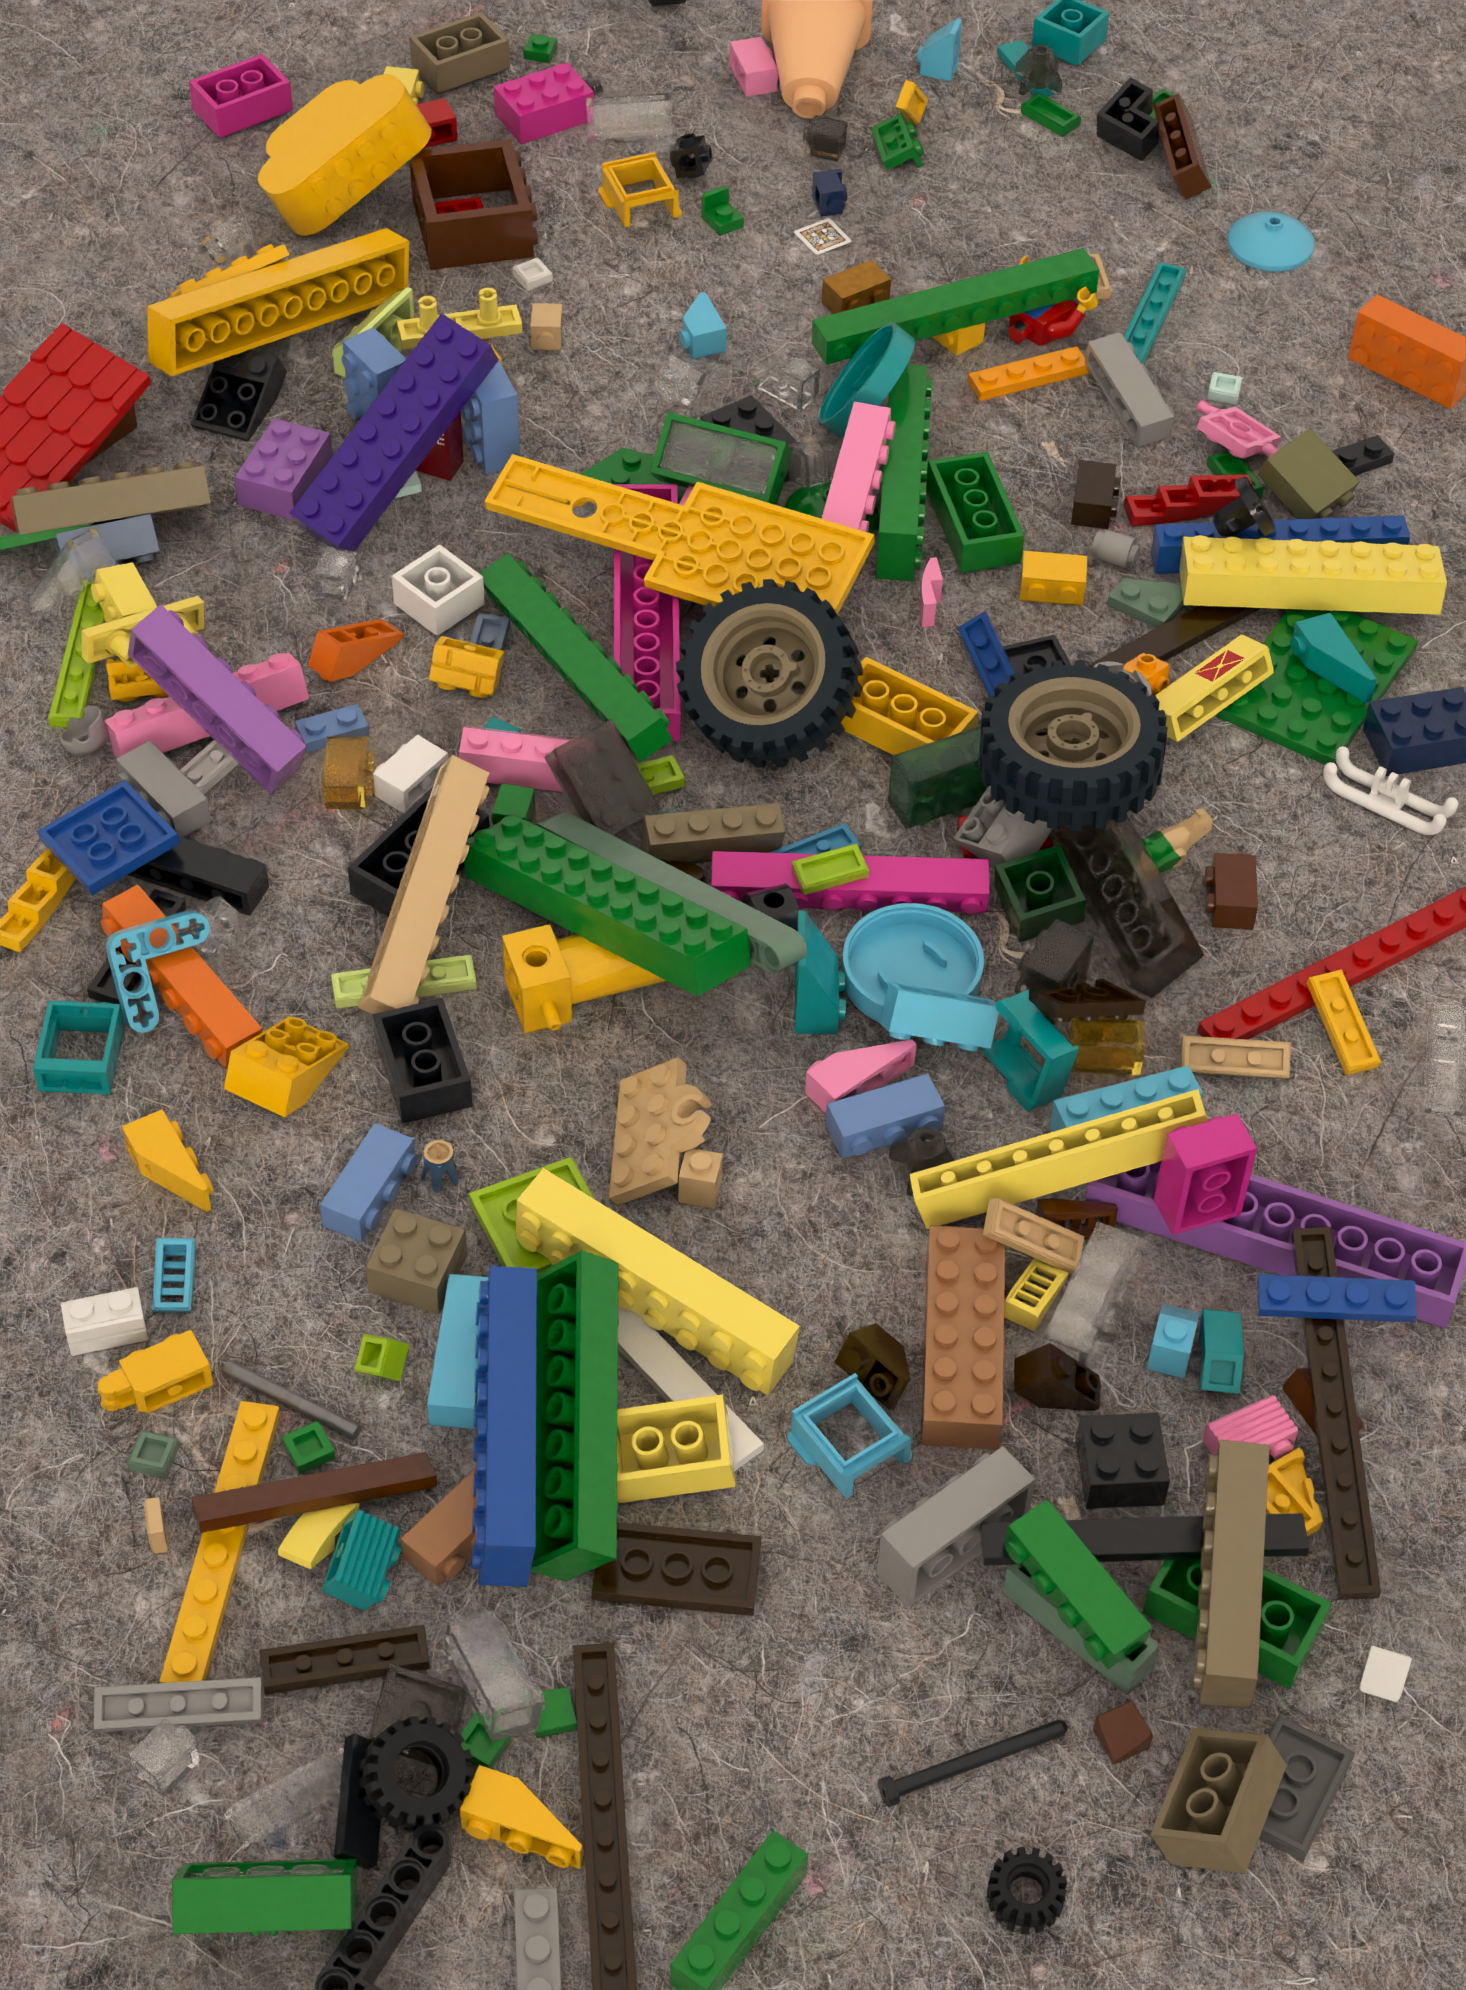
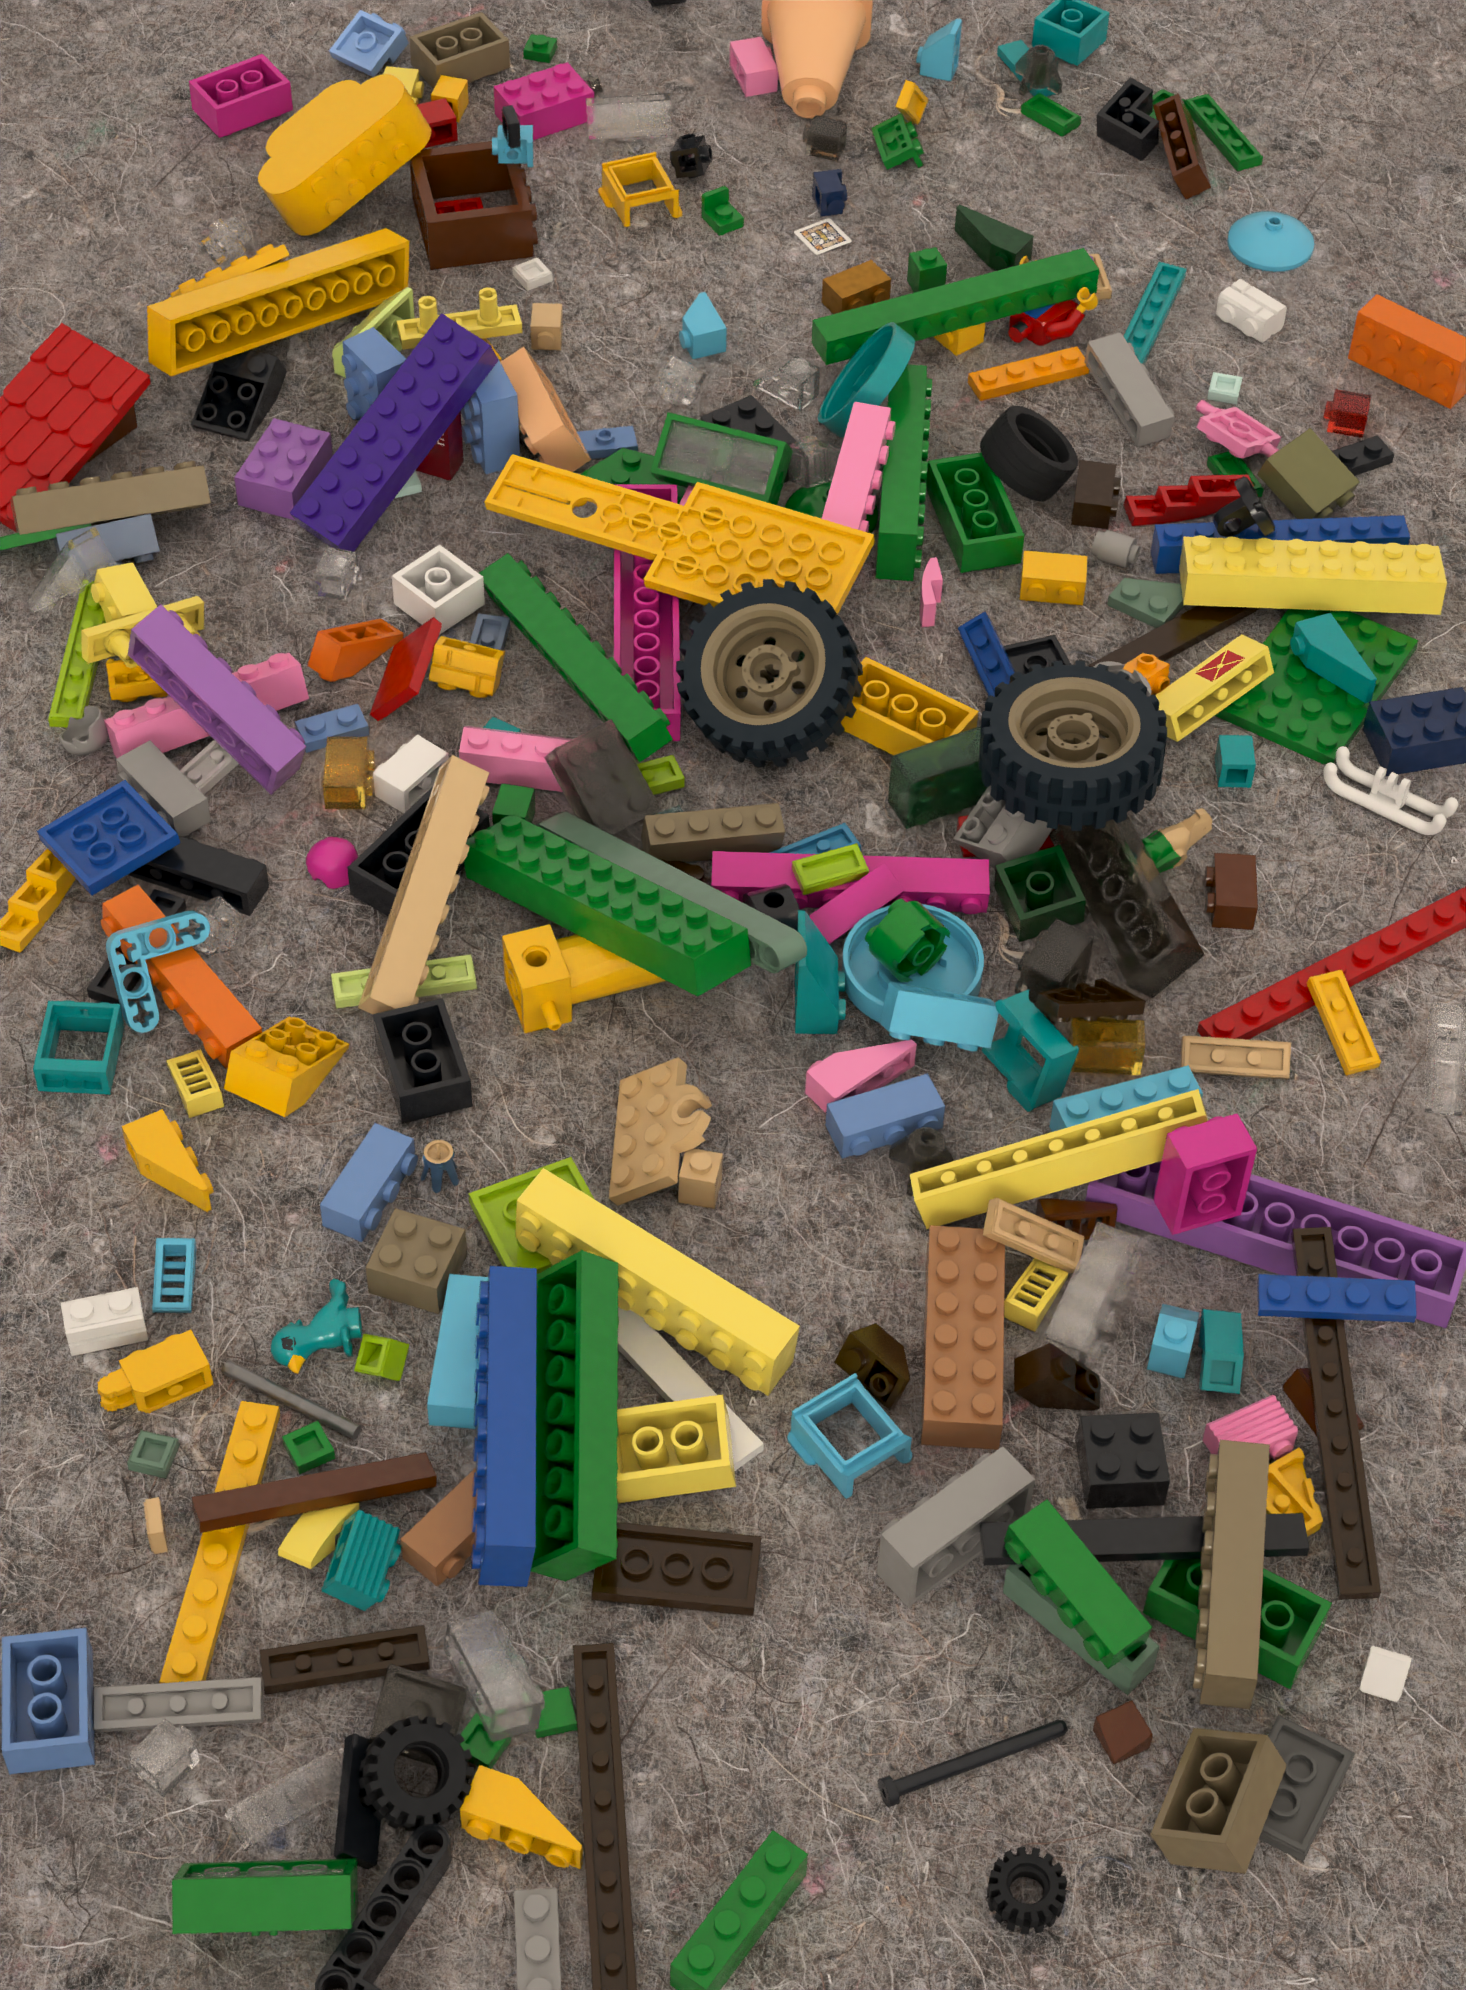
(47, 1701): none -> medium blue brick
(201, 1101): none -> light yellow slope
(329, 861): none -> dark pink hair
(330, 1328): none -> teal animal
(369, 43): none -> light blue plate
(406, 669): none -> red tile
(454, 91): none -> yellow brick
(511, 126): none -> black tile
(517, 155): none -> medium azure brick
(543, 415): none -> light nougat brick
(606, 441): none -> medium blue plate
(856, 902): none -> dark pink tile
(907, 940): none -> green brick
(926, 269): none -> green brick
(992, 240): none -> dark green slope
(1028, 453): none -> black tyre
(1223, 132): none -> green tile
(1235, 761): none -> teal brick
(1251, 310): none -> white brick
(1347, 413): none -> clear red brick

